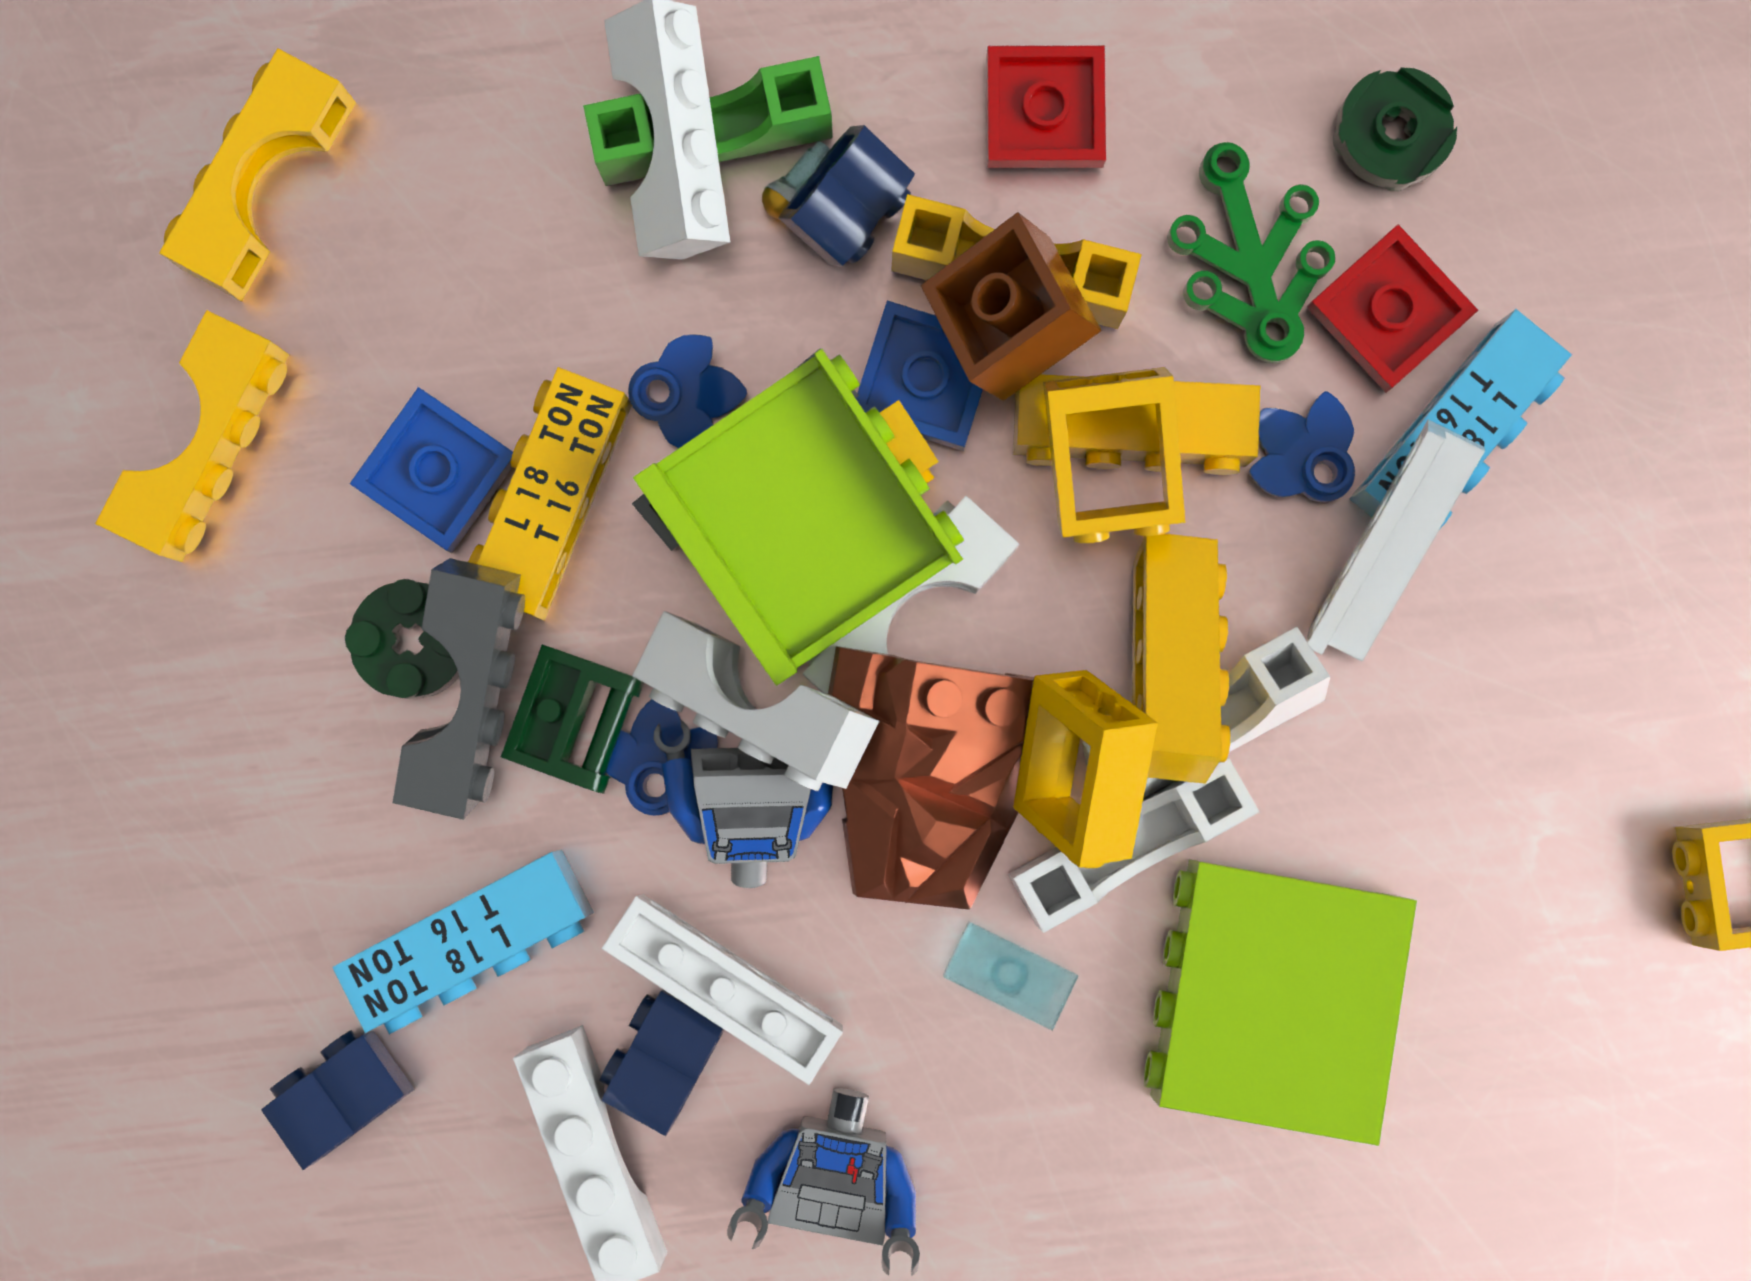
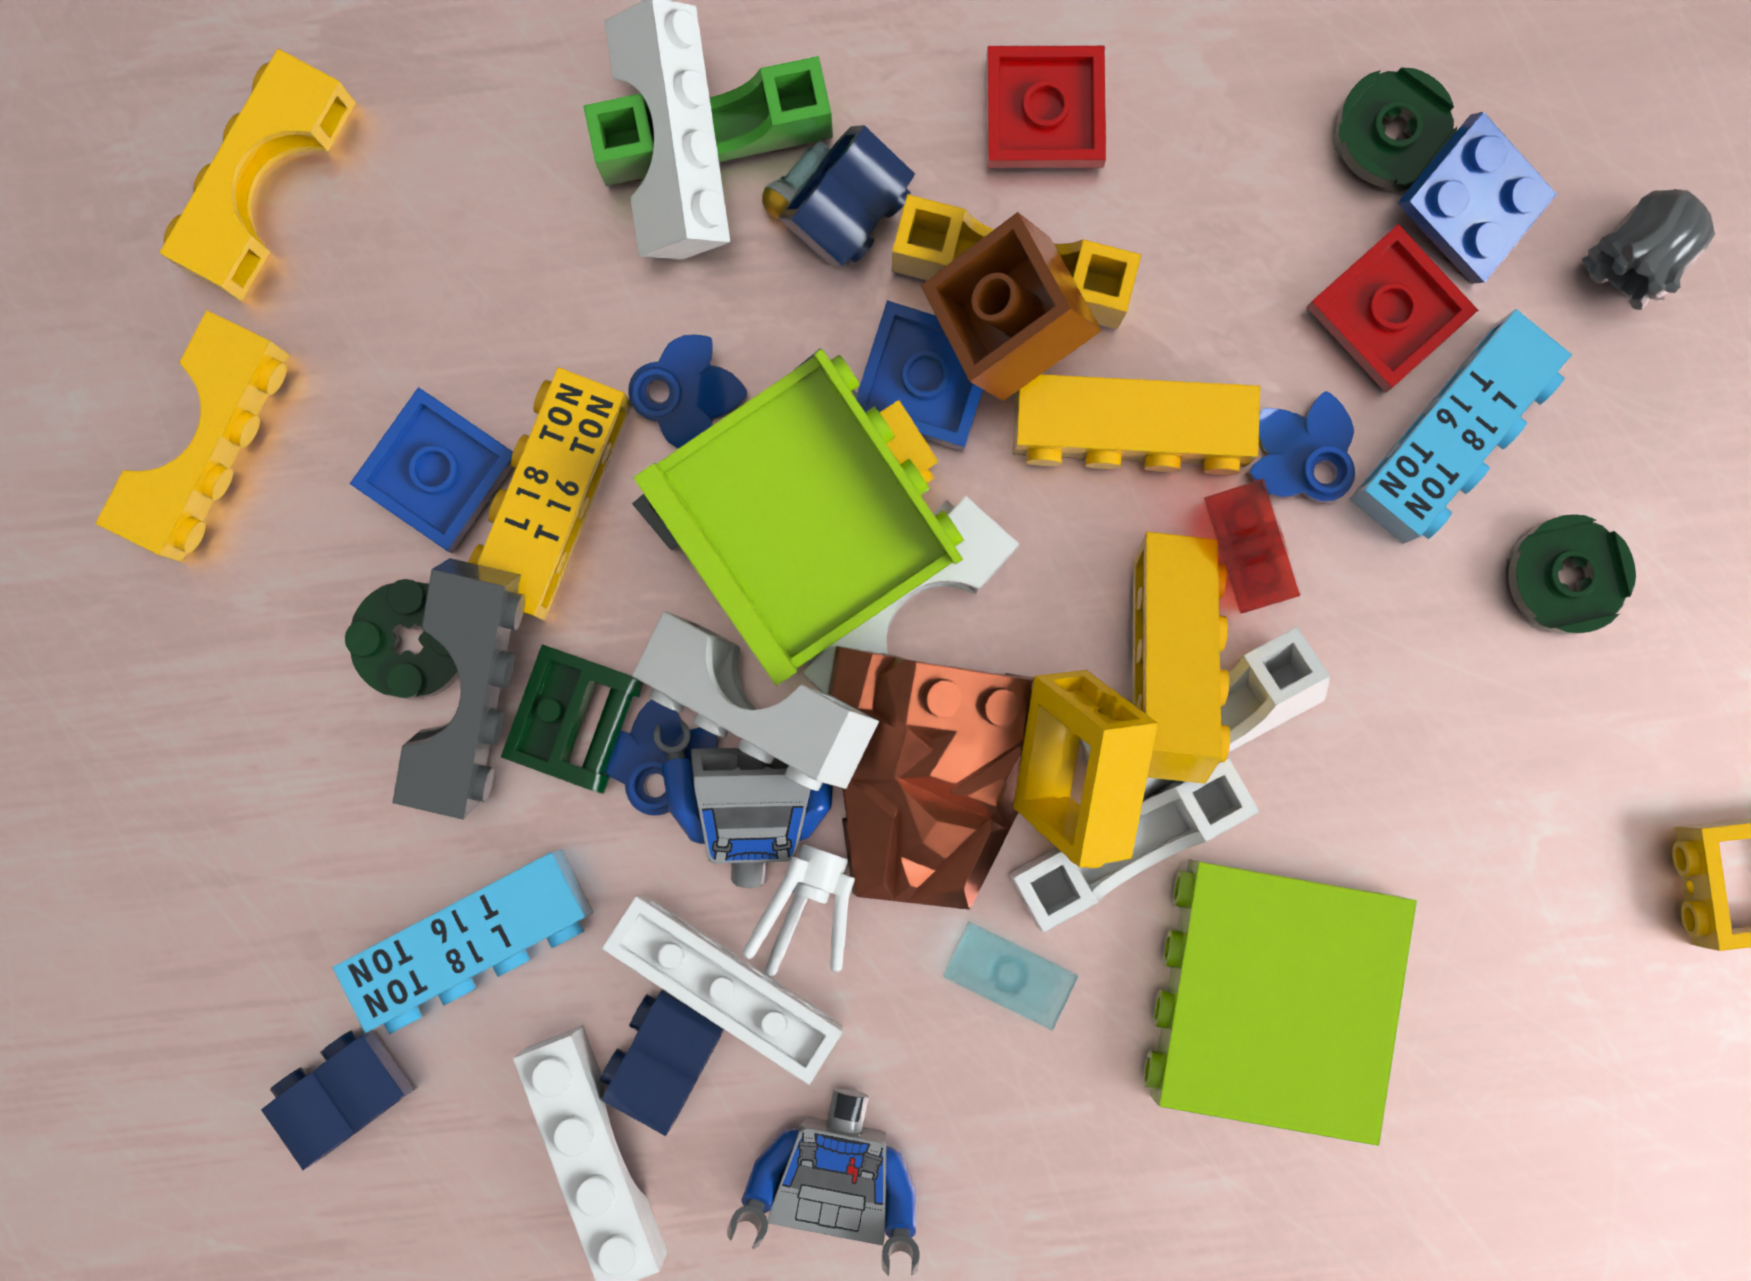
(812, 877): none -> white plant
(1104, 393): yellow window -> none
(1252, 262): green plant -> none
(1252, 546): none -> clear red brick
(1395, 541): white fence -> none
(1477, 198): none -> plate
(1547, 601): none -> dark green plate
(1652, 246): none -> dark grey piece

